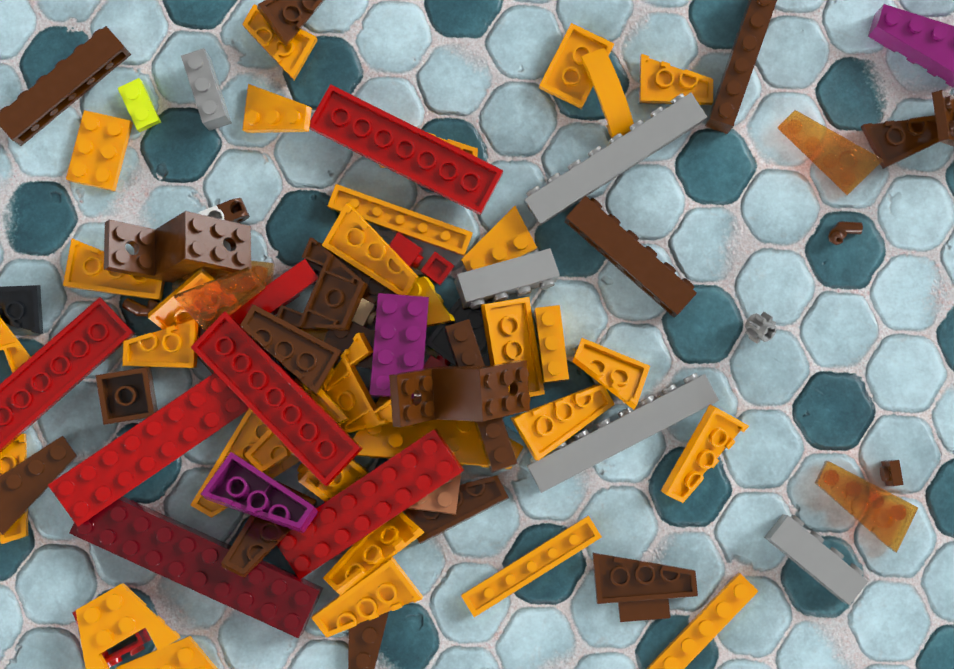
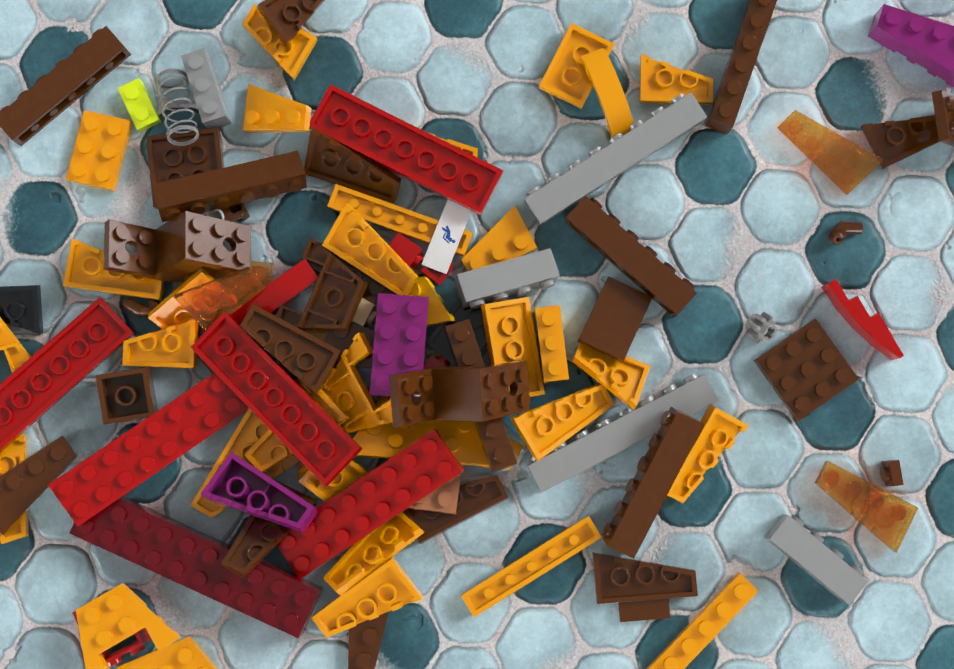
(175, 161): none -> reddish brown plate
(176, 87): none -> light grey piece
(230, 185): none -> reddish brown brick
(340, 165): none -> reddish brown wing
(446, 237): none -> white sticker
(615, 319): none -> reddish brown tile
(652, 482): none -> reddish brown brick
(806, 369): none -> reddish brown plate
(870, 328): none -> red slope

